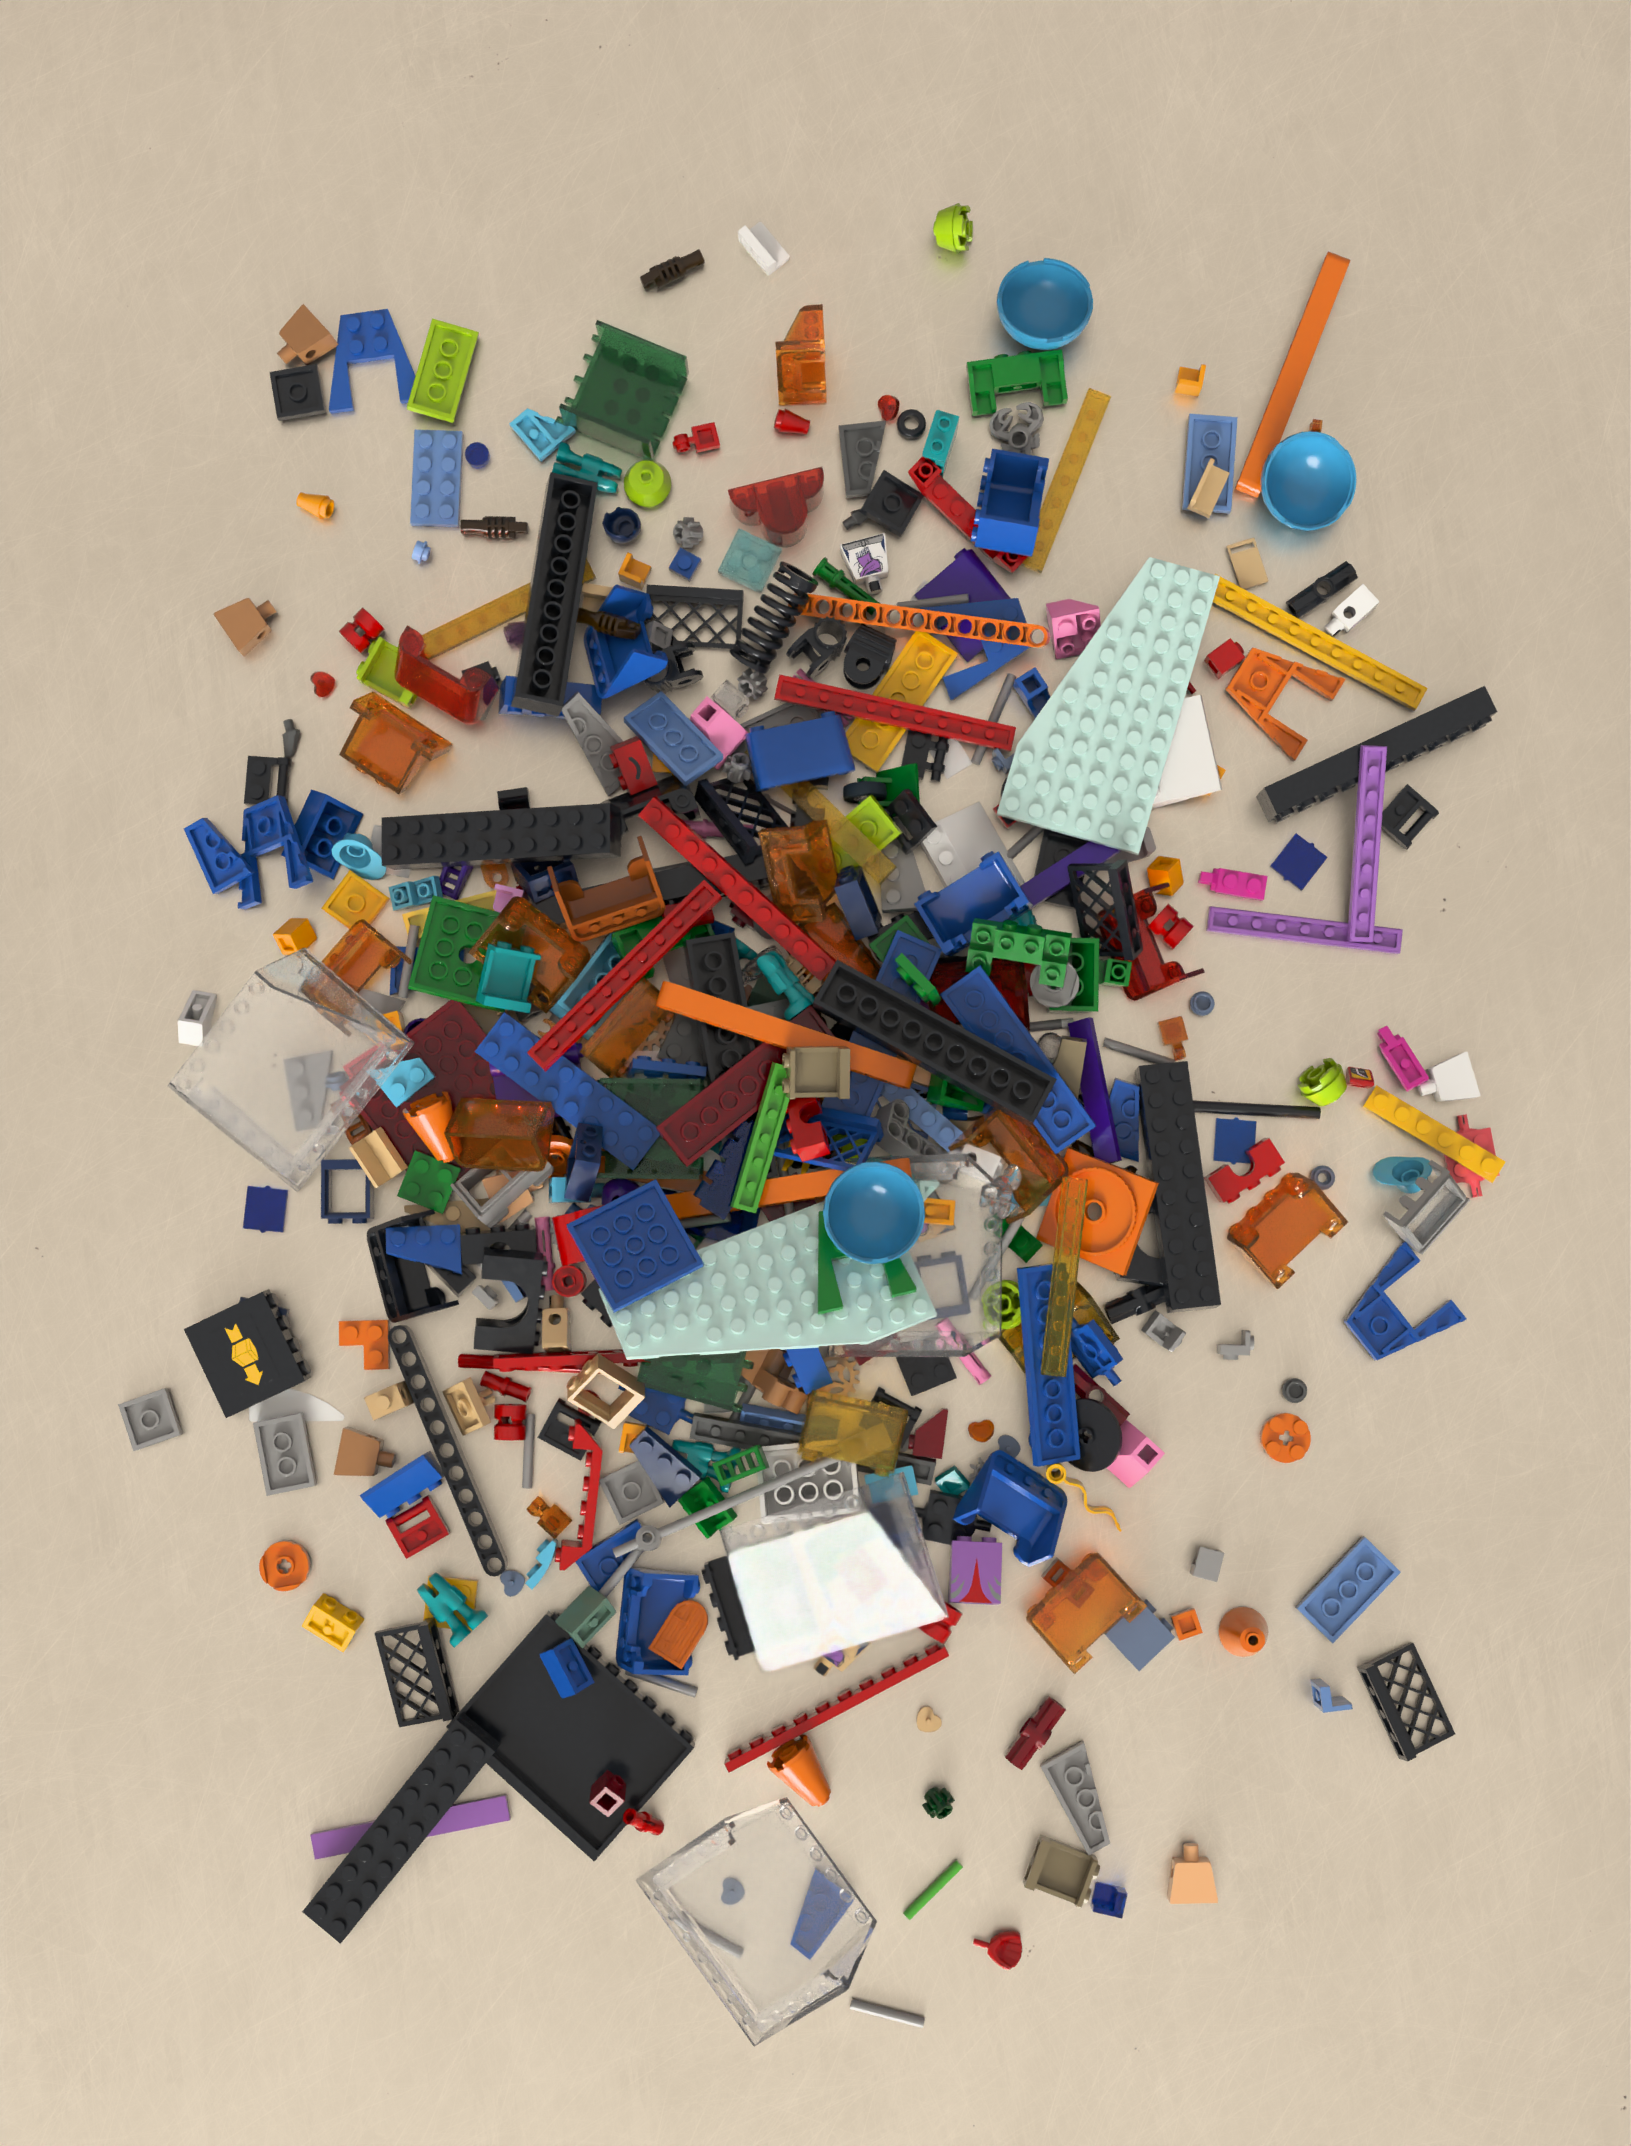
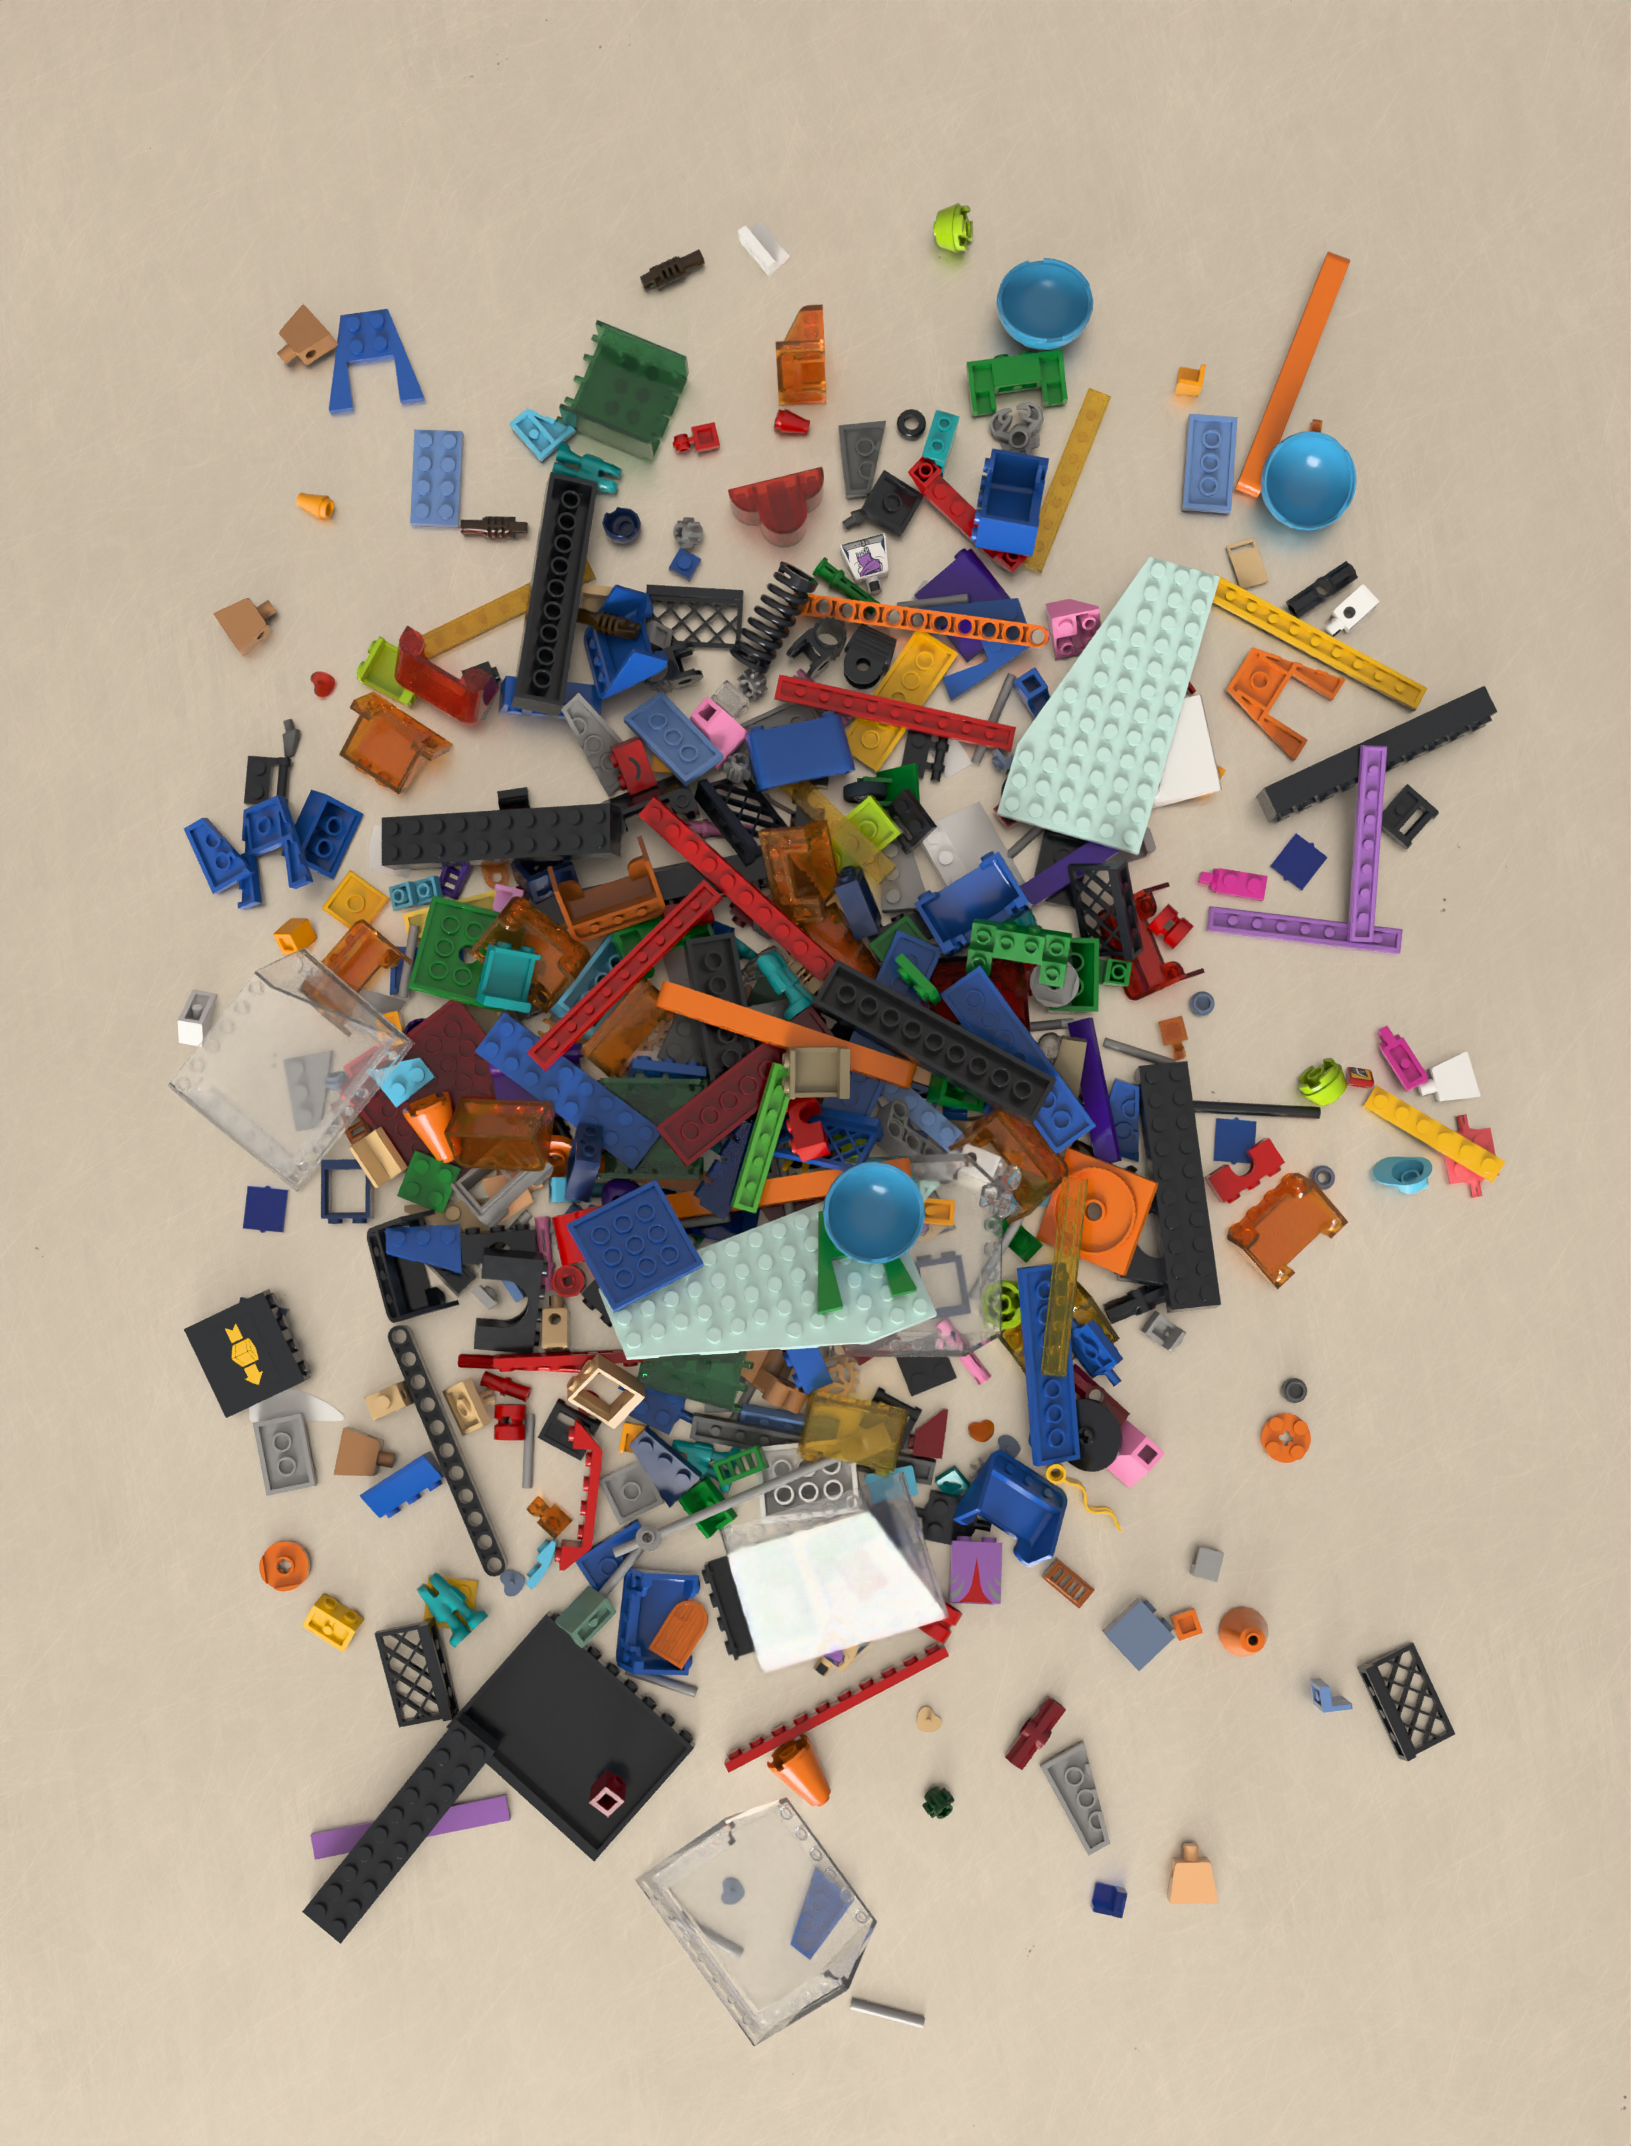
(150, 1419): light grey plate -> none
(297, 392): black plate -> none
(358, 855): medium azure piece -> none
(368, 624): red wheel -> none
(373, 1336): orange plate -> none
(421, 552): light blue plate -> none
(421, 1534): red plate -> none
(442, 370): lime plate -> none
(477, 455): clear blue tile -> none
(513, 633): clear purple cone -> none
(567, 1668): blue panel -> none
(634, 572): light orange panel -> none
(643, 1821): red pin -> none
(647, 483): lime cone -> none
(749, 560): clear light blue plate -> none
(889, 406): clear red piece -> none
(933, 1889): bright green bar -> none
(1003, 1948): red piece -> none
(1061, 1871): dark tan panel -> none
(1083, 1609): clear orange windscreen -> none
(1166, 870): light orange panel -> none
(1208, 490): tan panel -> none
(1225, 658): red brick -> none
(1231, 1351): light grey bracket -> none
(1348, 1589): medium blue plate -> none
(1380, 1323): blue wing -> none
(1431, 1211): light grey window -> none

